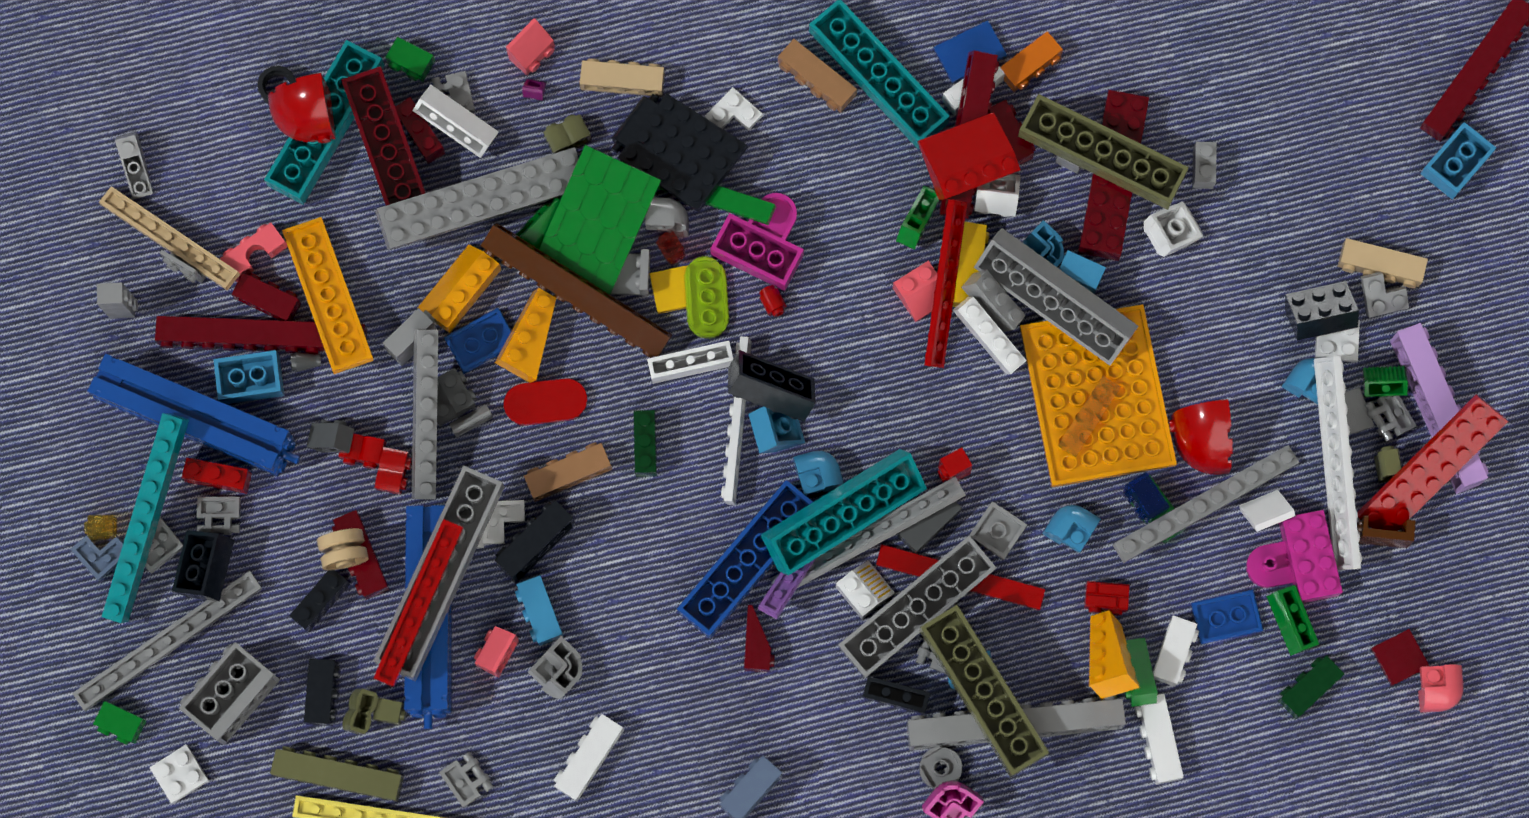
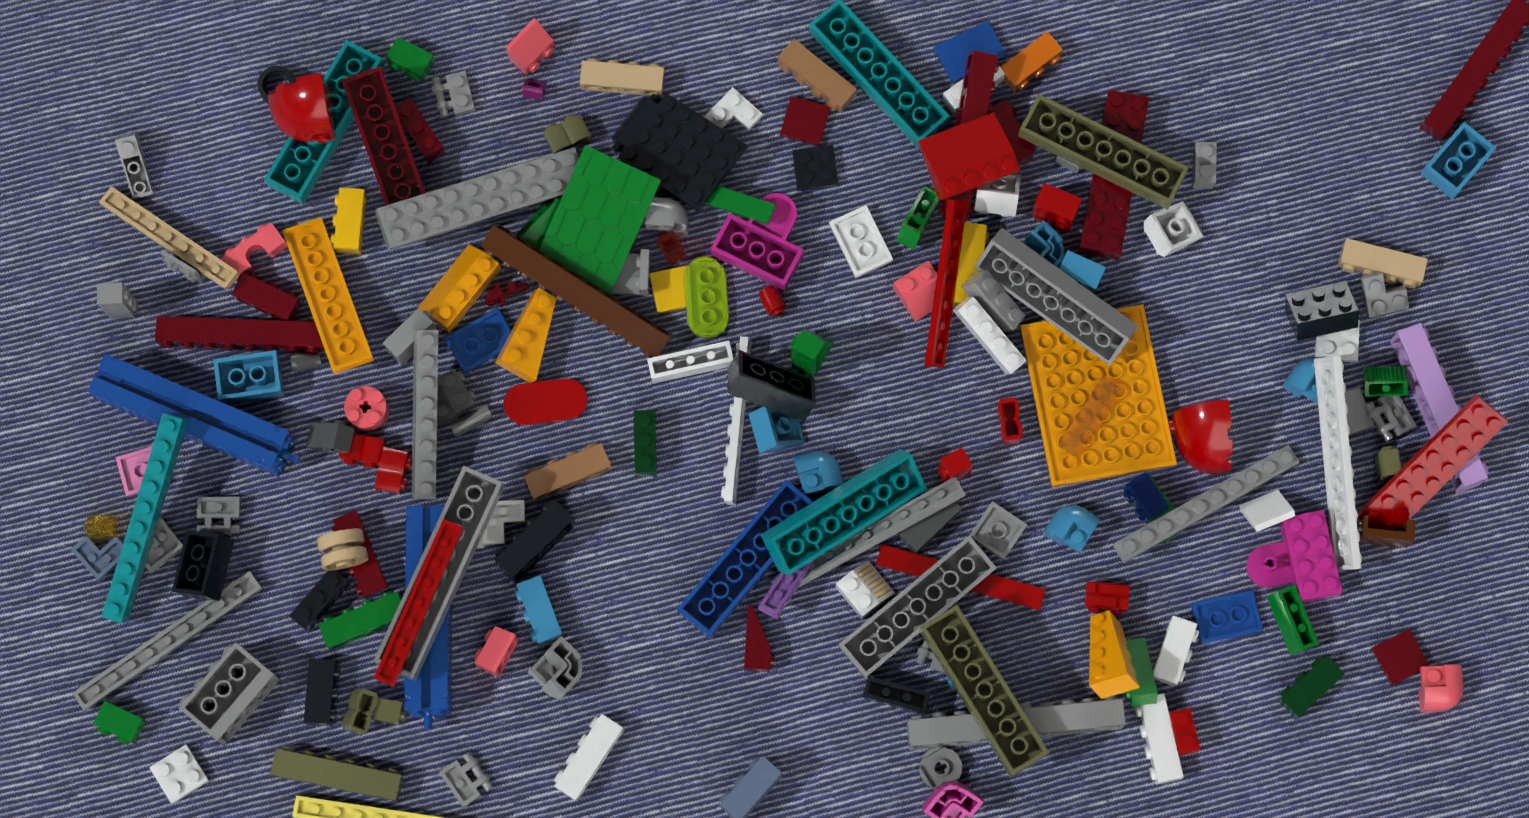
(132, 469): none -> bright pink tile
(216, 475): red brick -> none
(349, 220): none -> yellow brick
(358, 400): none -> coral brick
(360, 621): none -> green brick
(455, 121): white brick -> none
(497, 295): none -> dark red arm
(805, 121): none -> dark red tile
(809, 351): none -> green wedge
(815, 168): none -> black plate
(860, 241): none -> white plate
(1011, 427): none -> red brick
(1056, 207): none -> red brick
(1184, 732): none -> red brick

